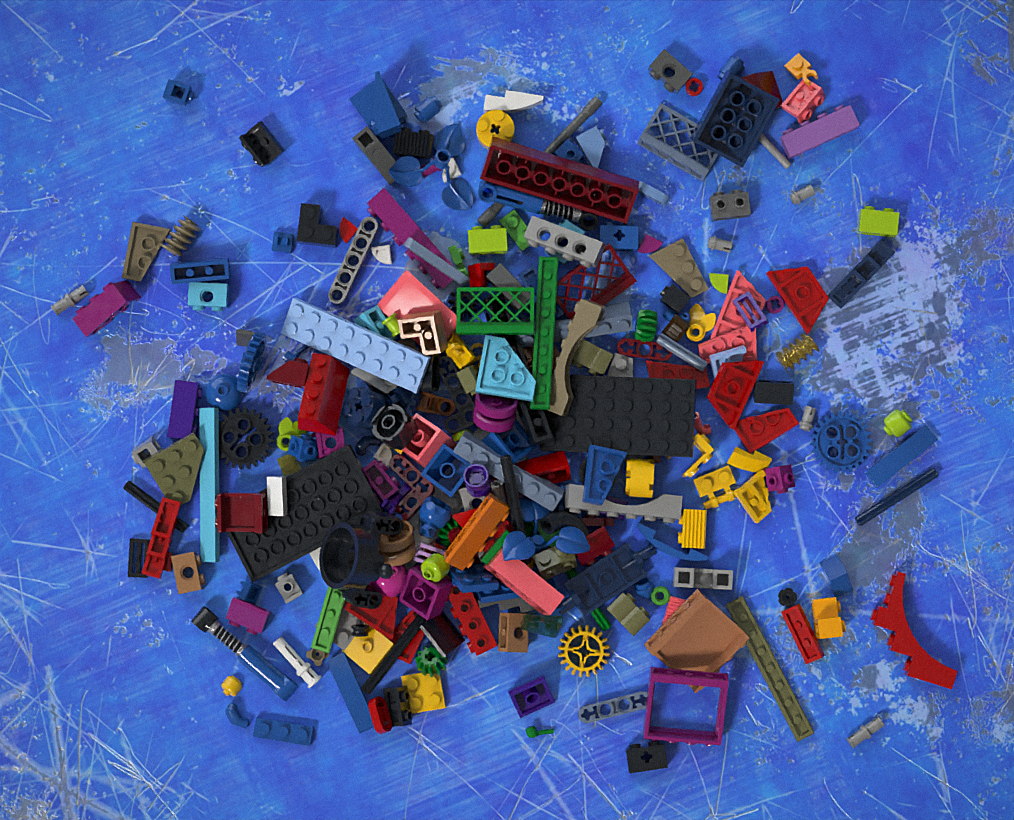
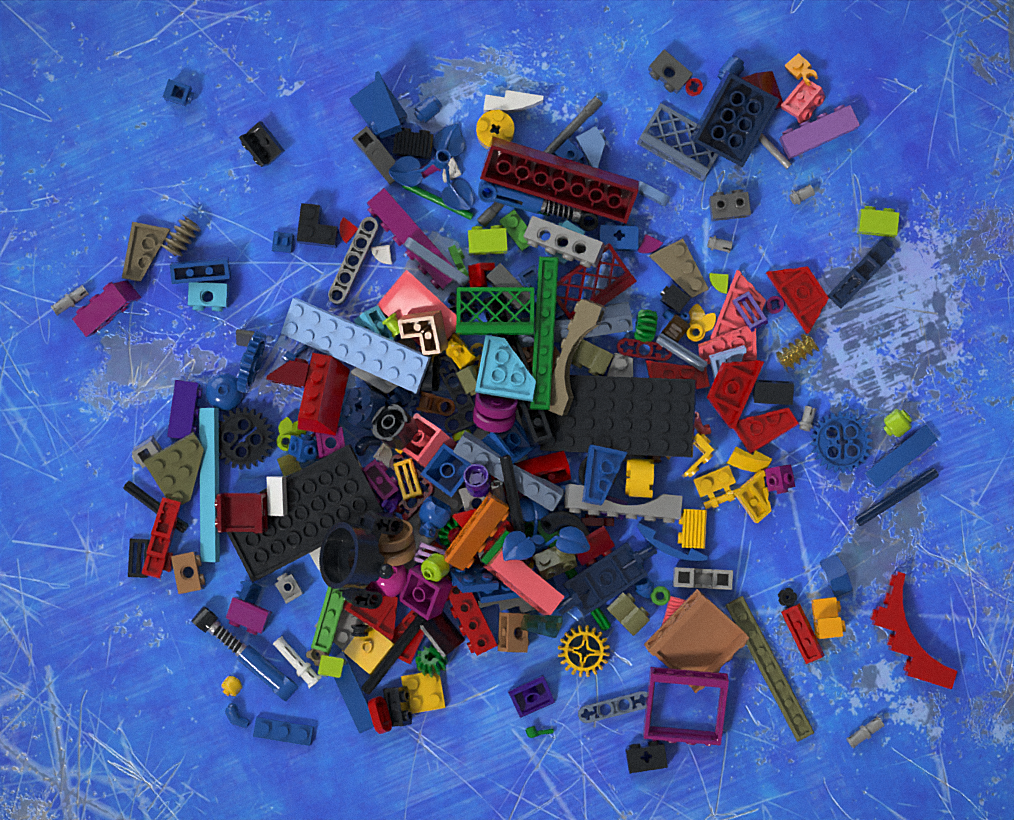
(331, 666): none -> lime panel
(412, 494): none -> yellow tile
(438, 200): none -> green bar

